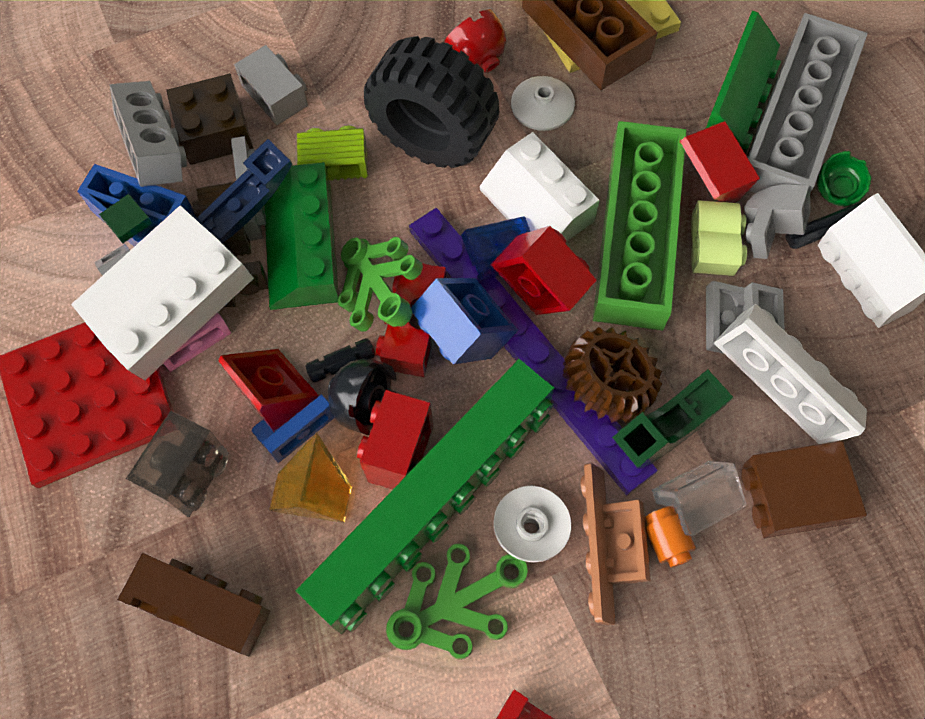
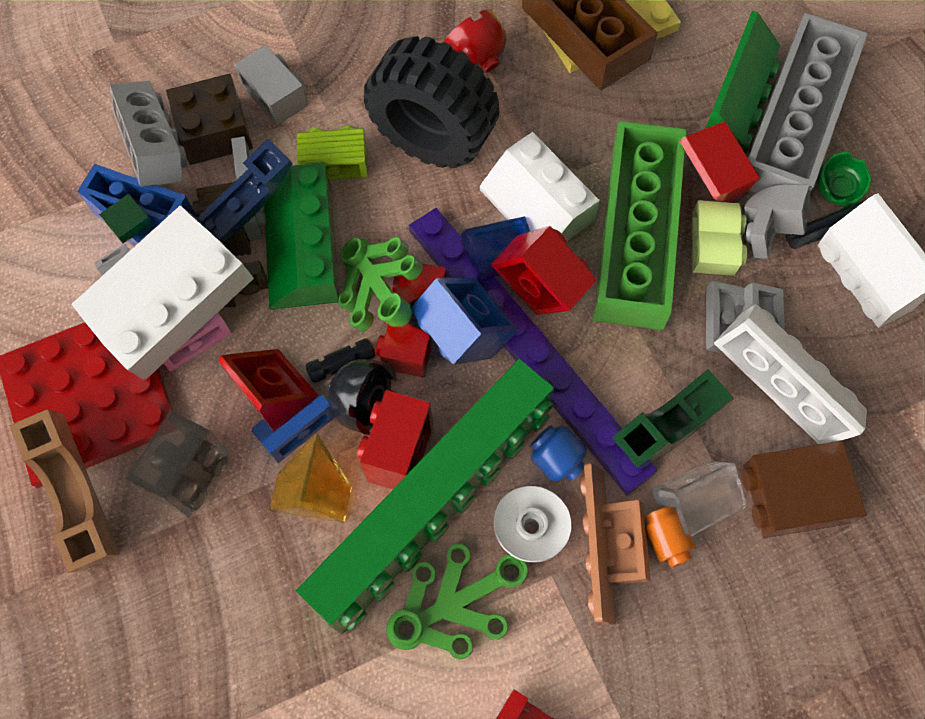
(80, 522): none -> medium nougat arch
(196, 603): reddish brown wedge -> none
(540, 112): white dish -> none
(558, 453): none -> blue head
(630, 388): reddish brown gear -> none

